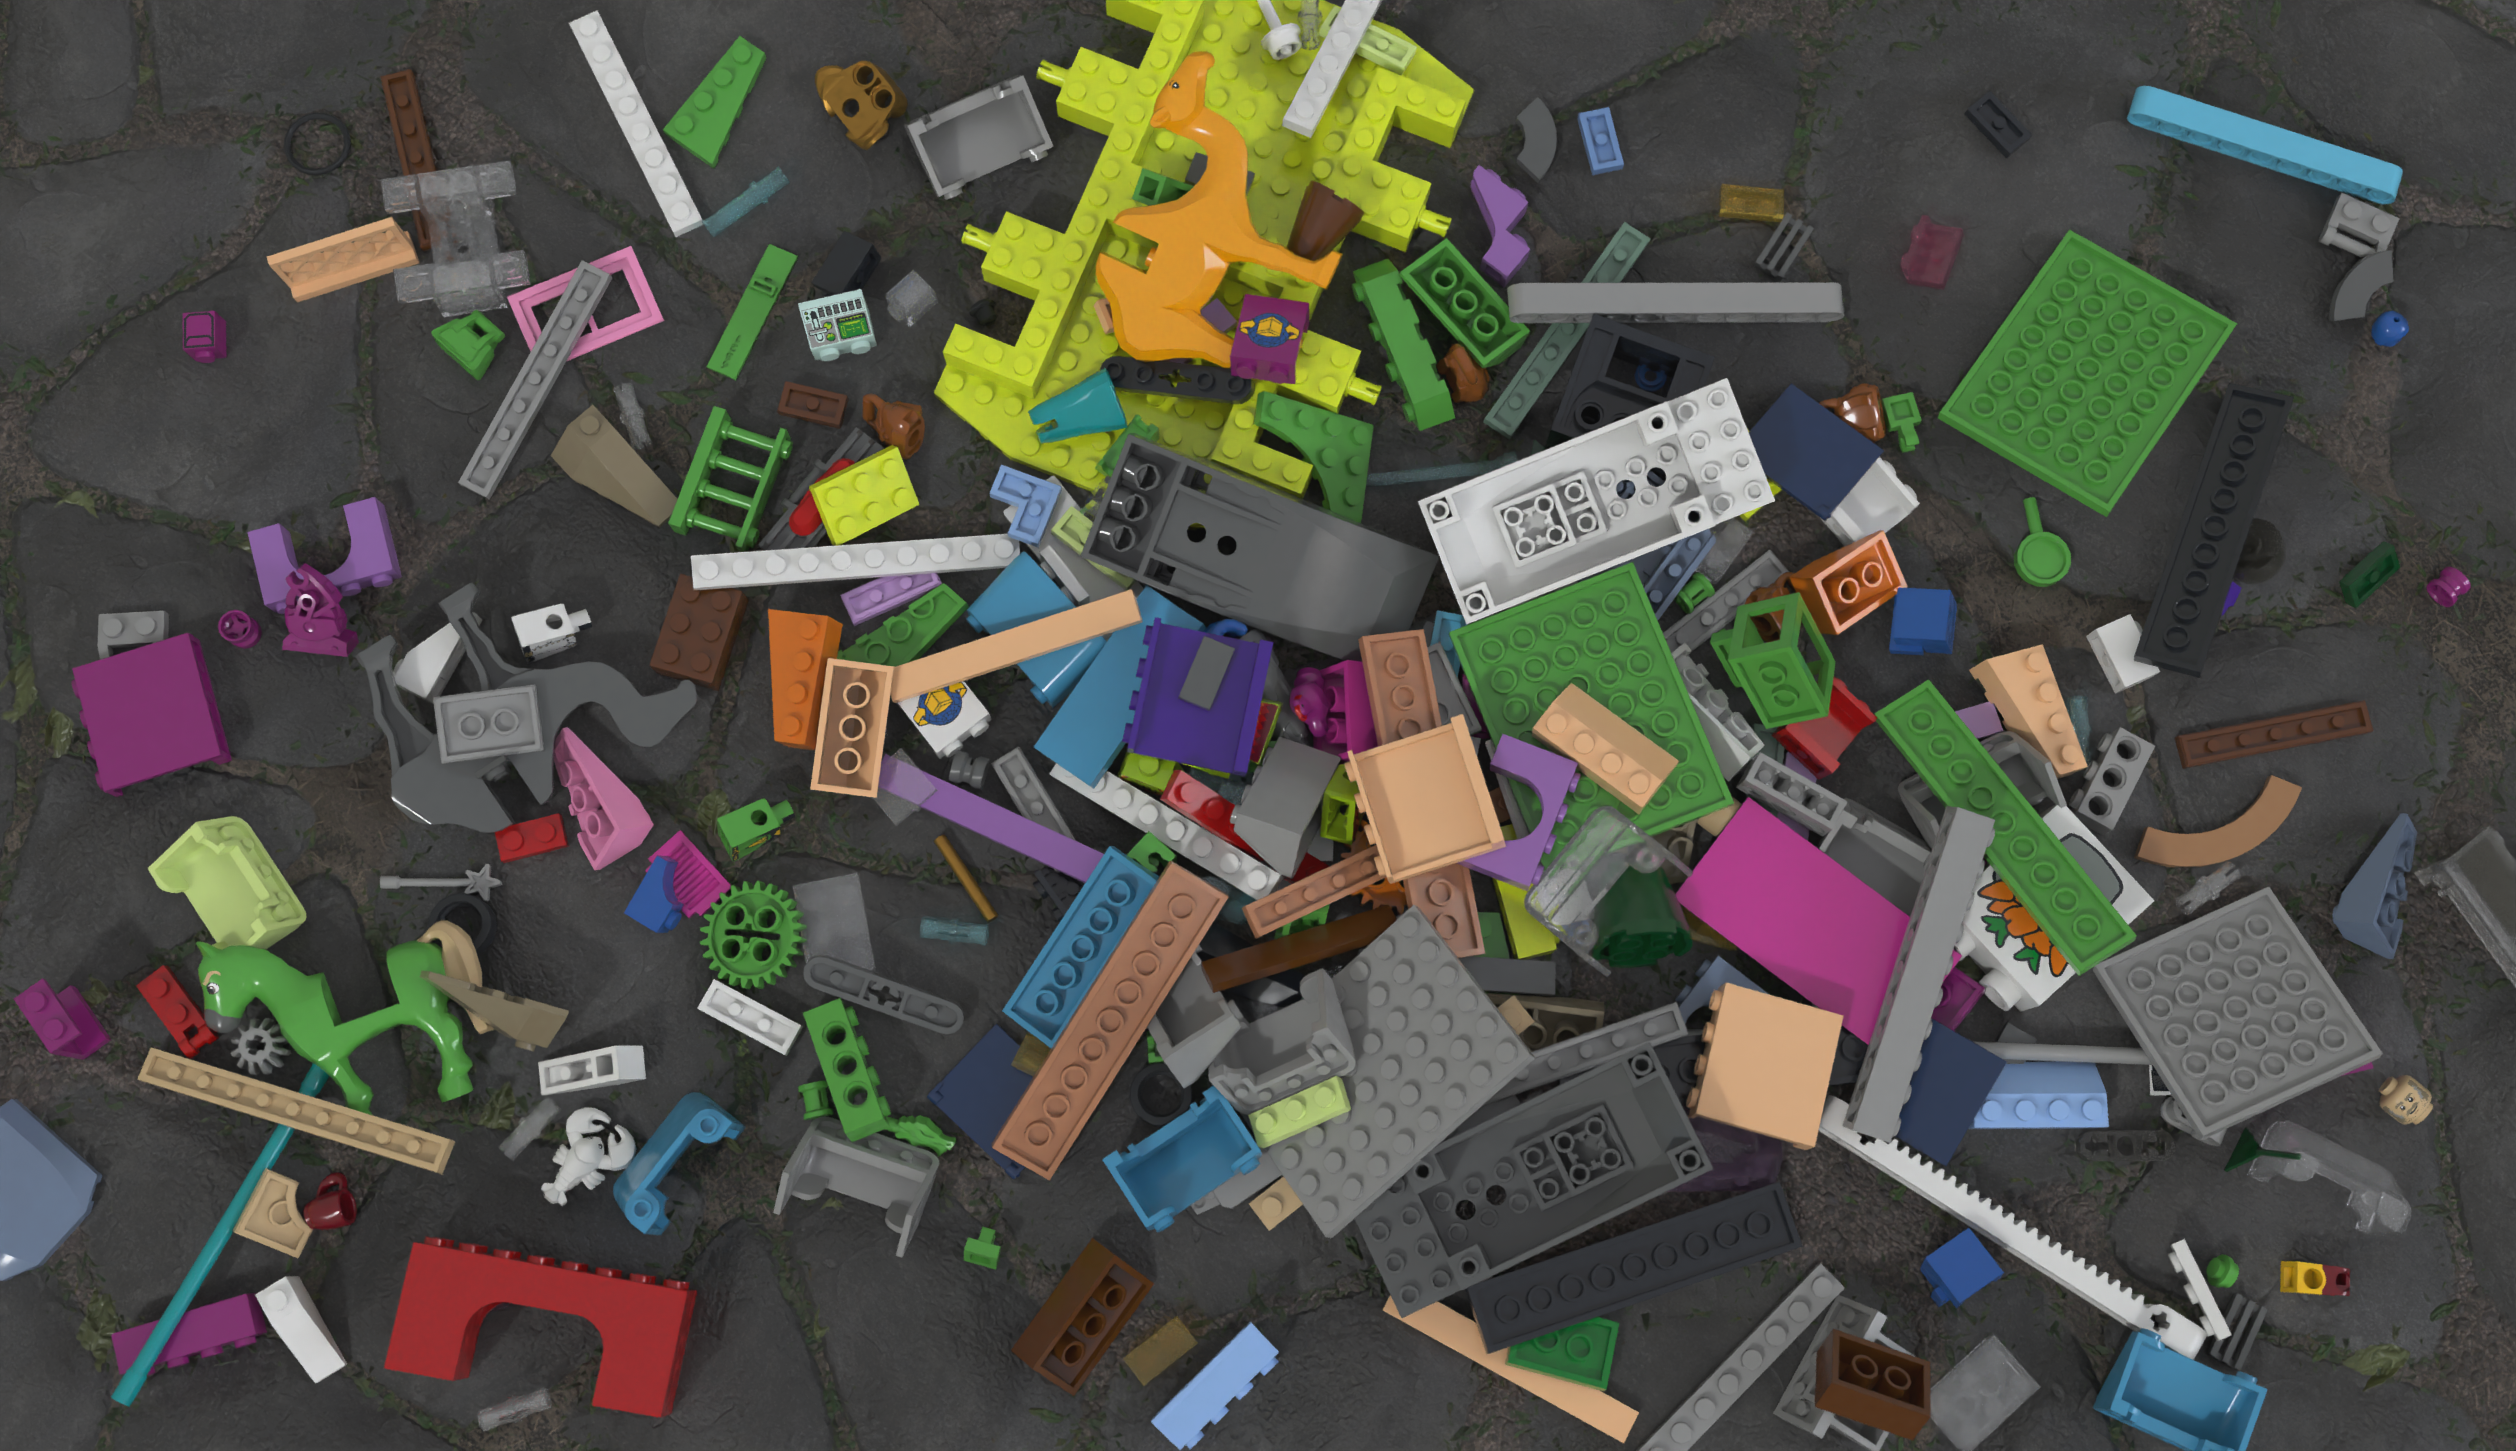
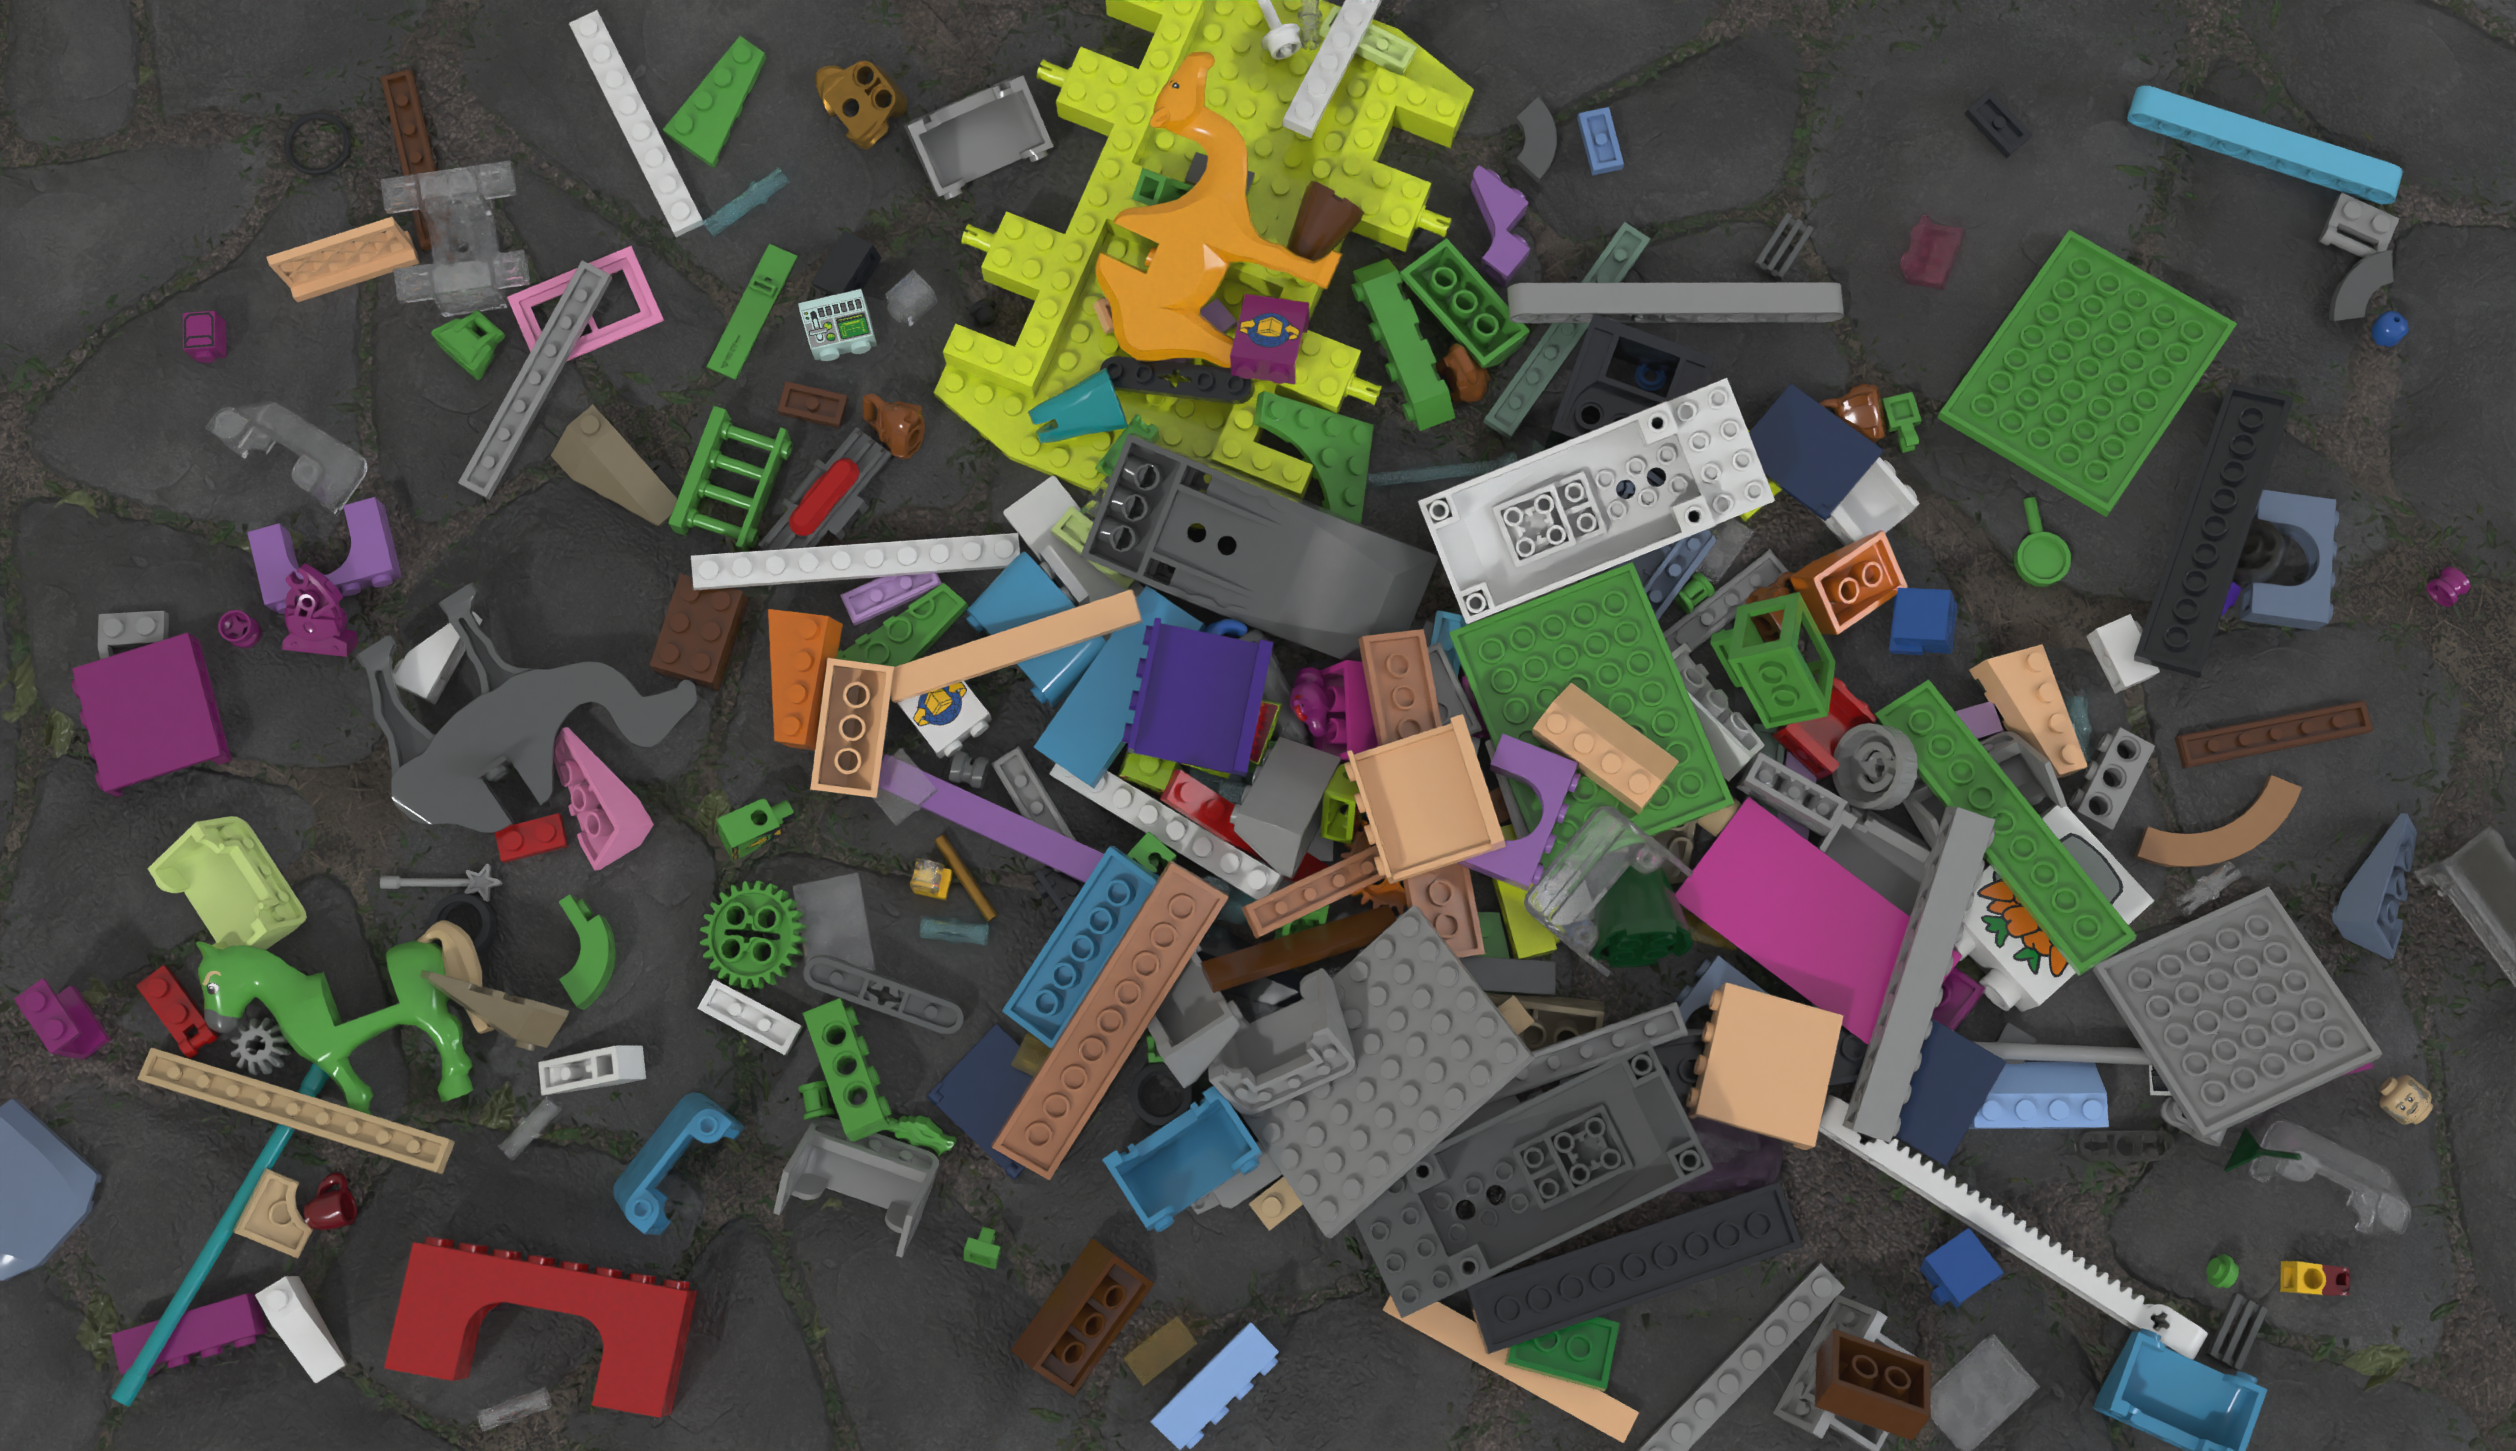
(326, 465): none -> clear windscreen
(488, 724): light grey tile -> none
(539, 632): white torso -> none
(587, 1154): white animal -> none
(596, 956): none -> bright green arch
(632, 416): clear pin -> none
(655, 898): blue arch -> none
(695, 878): dark pink window -> none
(864, 495): neon yellow plate -> none
(931, 879): none -> clear leg
(1034, 500): light blue plate -> none
(1206, 673): dark grey tile -> none
(1299, 1112): yellowish green plate -> none
(1751, 203): clear yellow plate -> none
(1890, 768): none -> light grey piece
(2198, 1290): white plate -> none
(2312, 526): none -> sand blue arch
(2369, 574): dark green plate -> none

